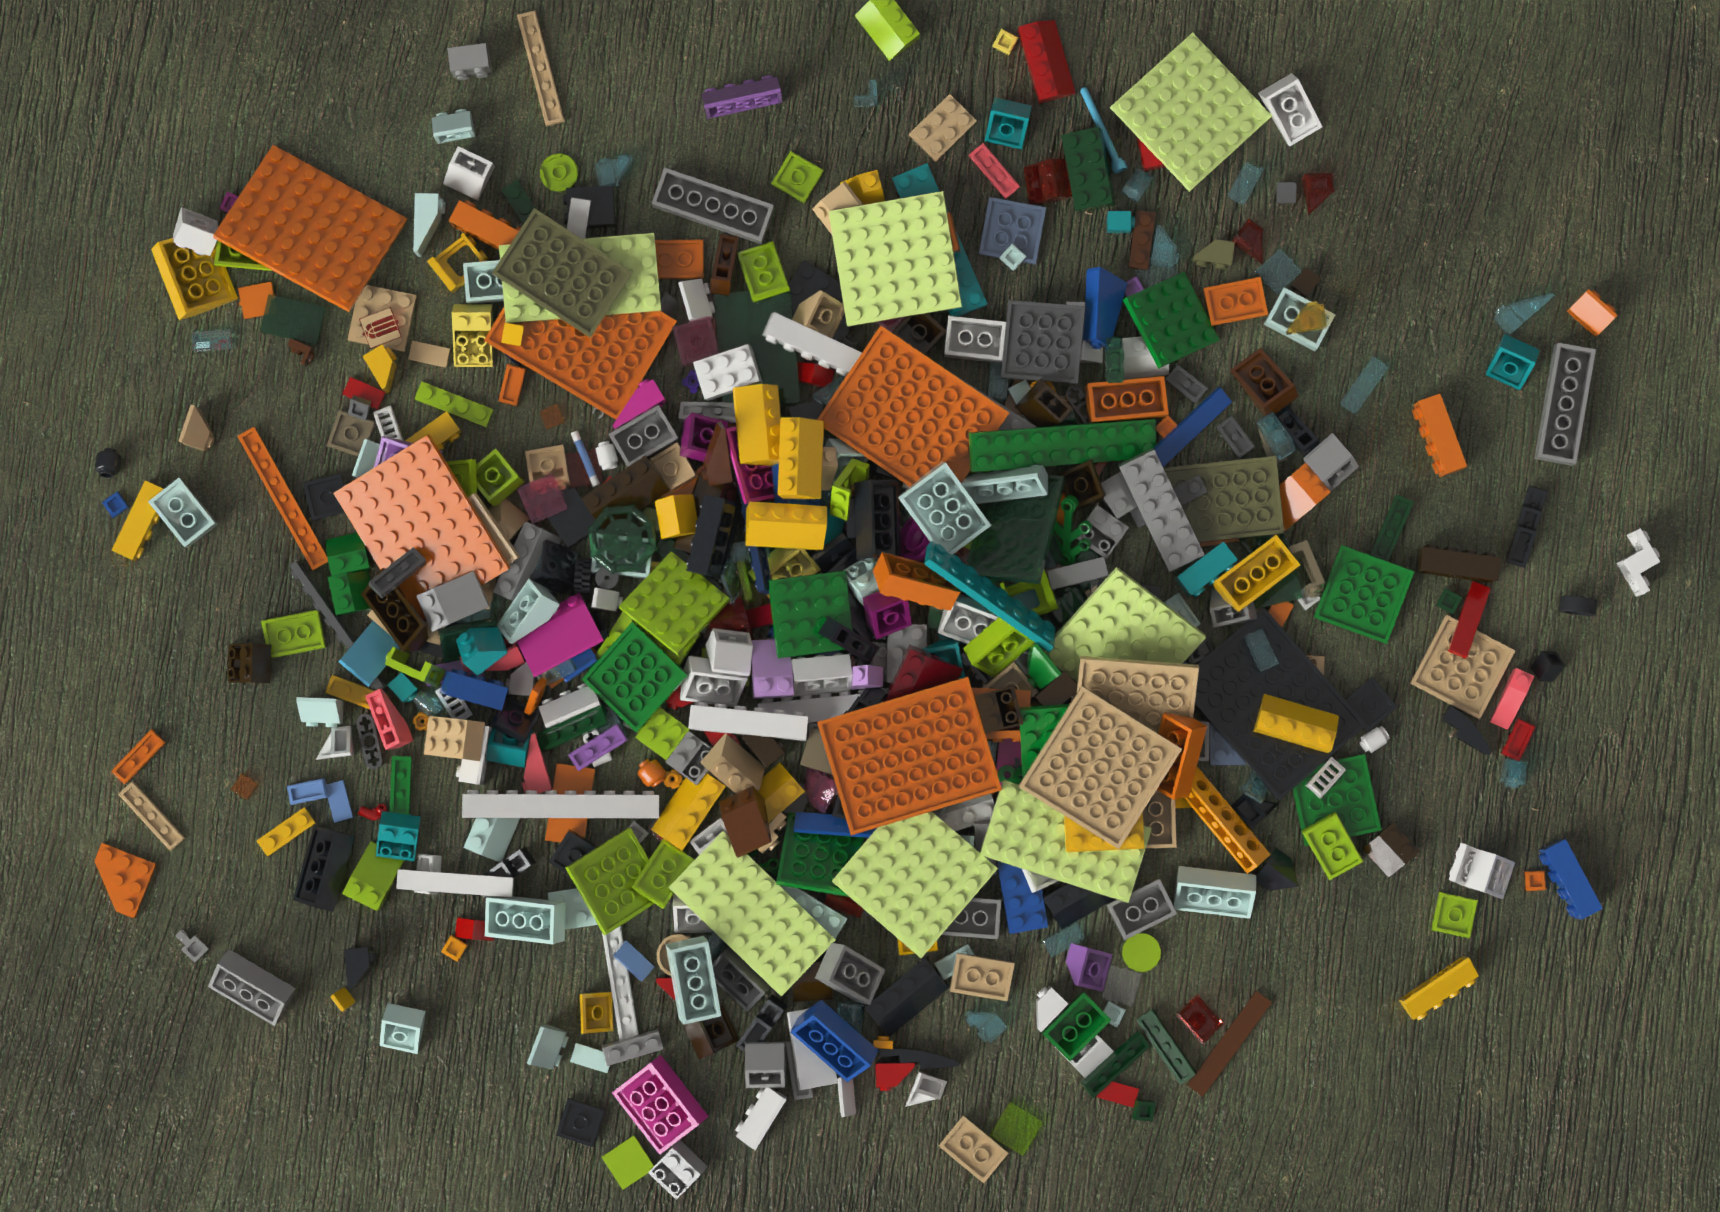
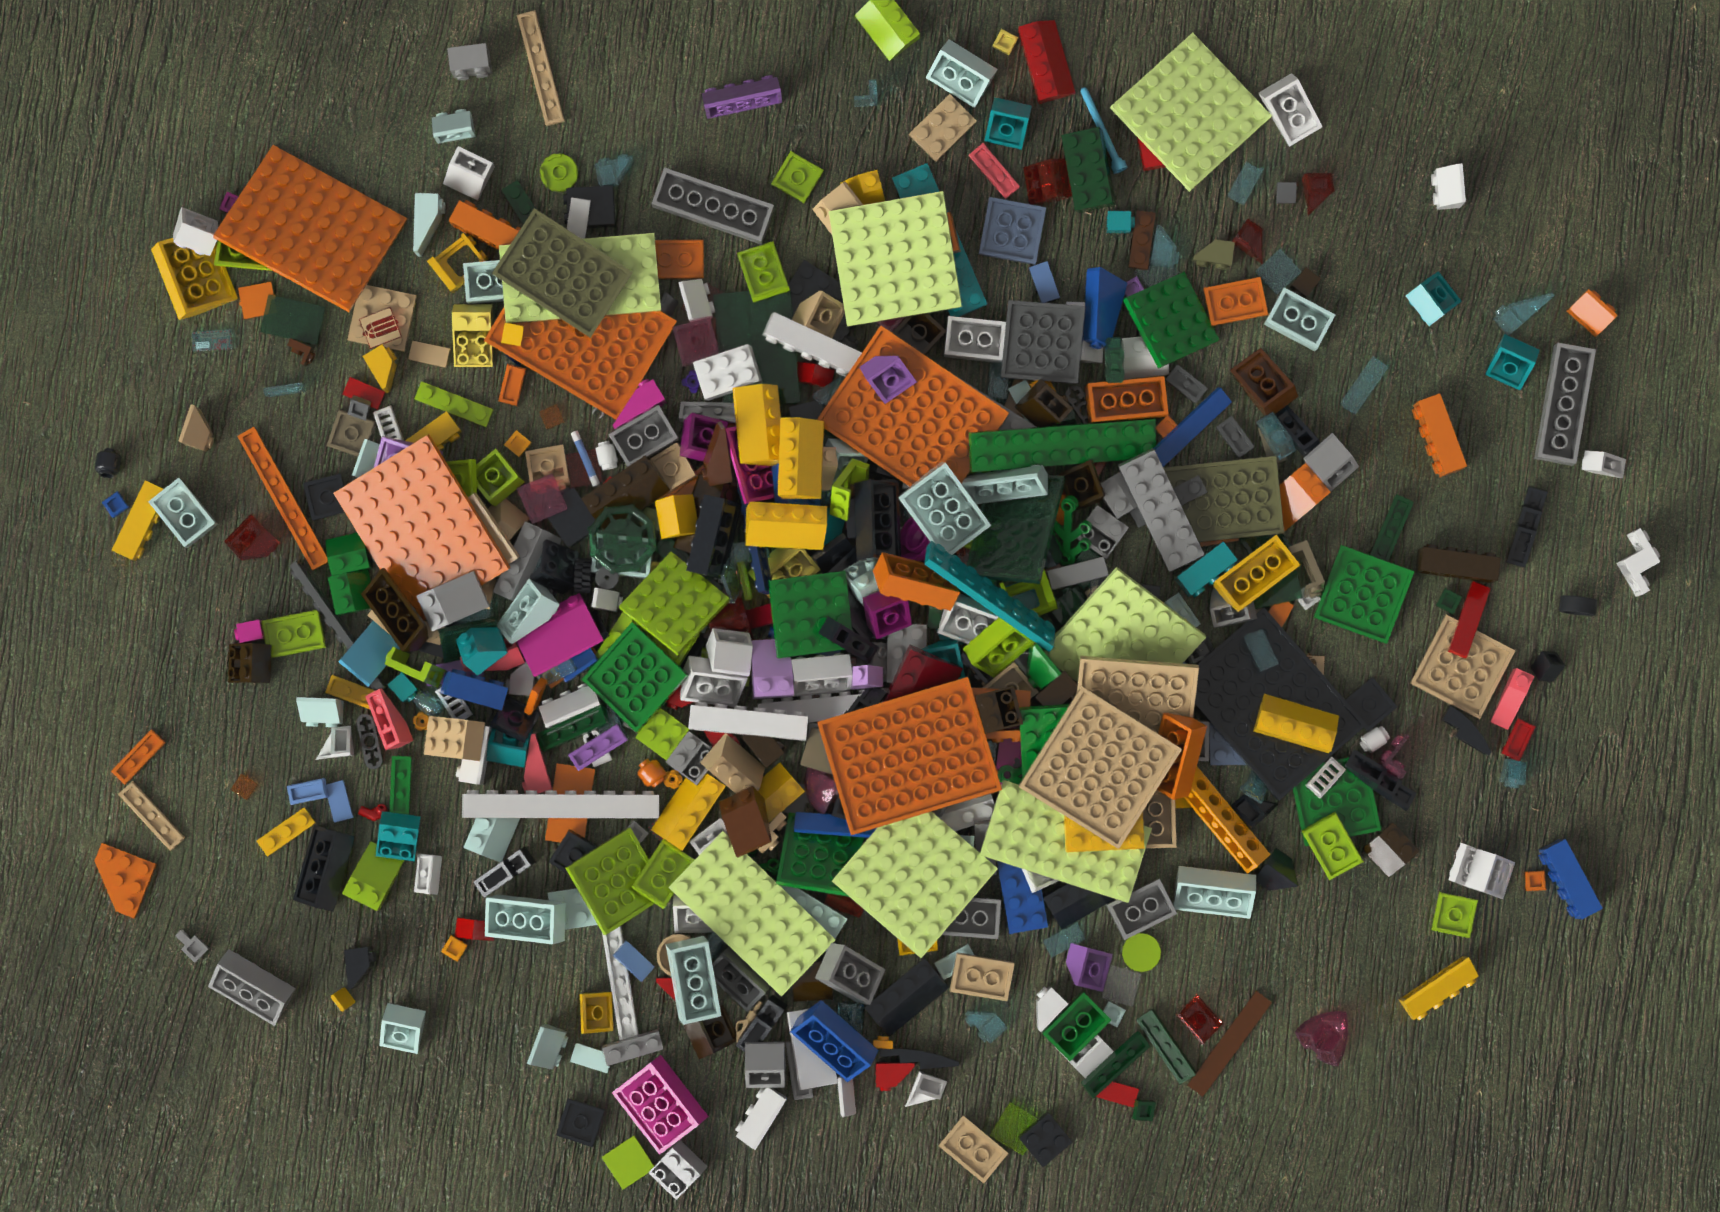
(249, 632): none -> dark pink brick
(251, 540): none -> clear red slope
(284, 390): none -> clear light blue tile
(397, 572): dark grey plate -> none
(455, 883): white tile -> none
(517, 443): none -> light orange plate
(724, 264): reddish brown slope -> none
(746, 1022): none -> tan hand
(887, 376): none -> medium lavender slope
(961, 73): none -> light aqua slope
(1012, 257): light aqua tile -> none
(1044, 282): none -> medium blue tile
(1045, 1139): none -> black plate
(1137, 185): clear light blue slope -> none
(1309, 319): clear yellow slope -> none
(1325, 1036): none -> clear pink brick
(1380, 780): none -> black slope
(1394, 767): none -> clear pink bracket
(1433, 298): none -> teal slope
(1449, 187): none -> white slope
(1603, 464): none -> white slope

